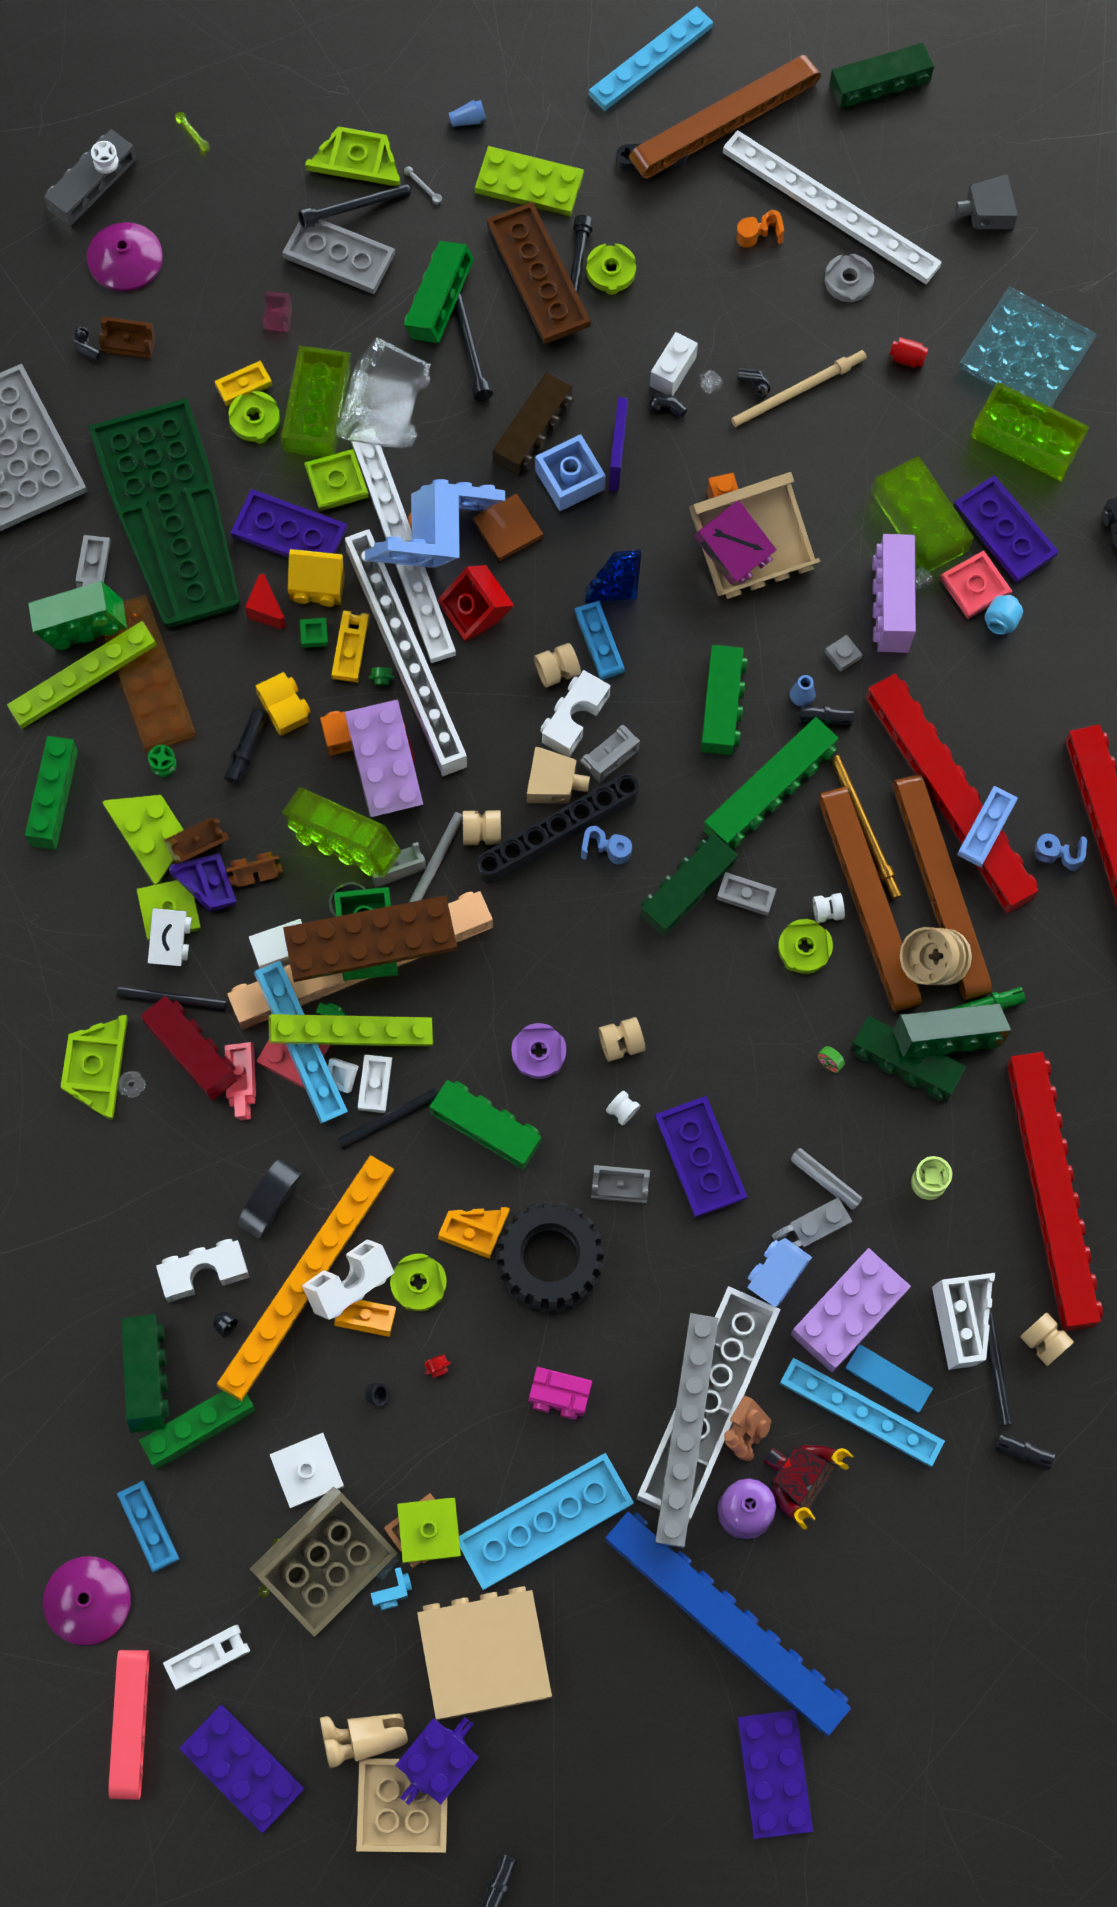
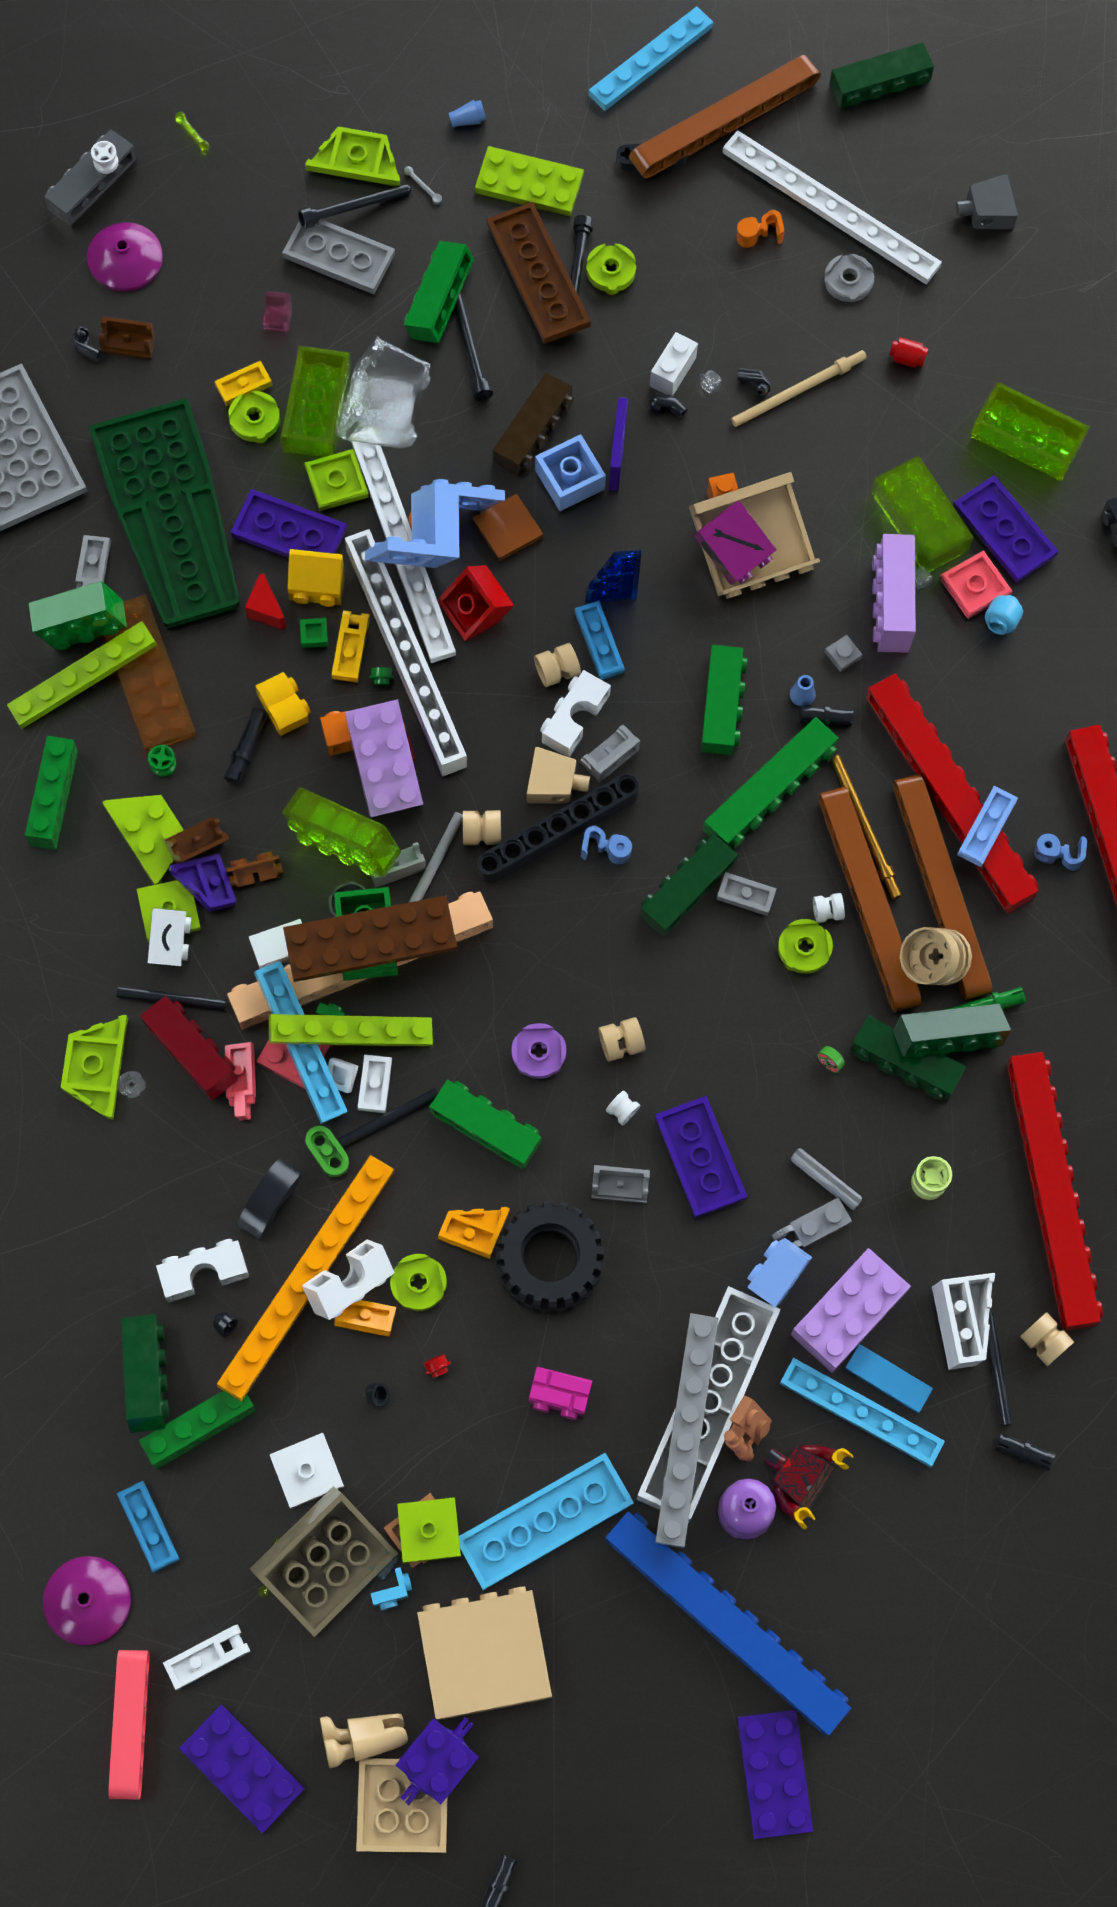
(328, 1152): none -> bright green plate
(1027, 348): clear light blue plate -> none

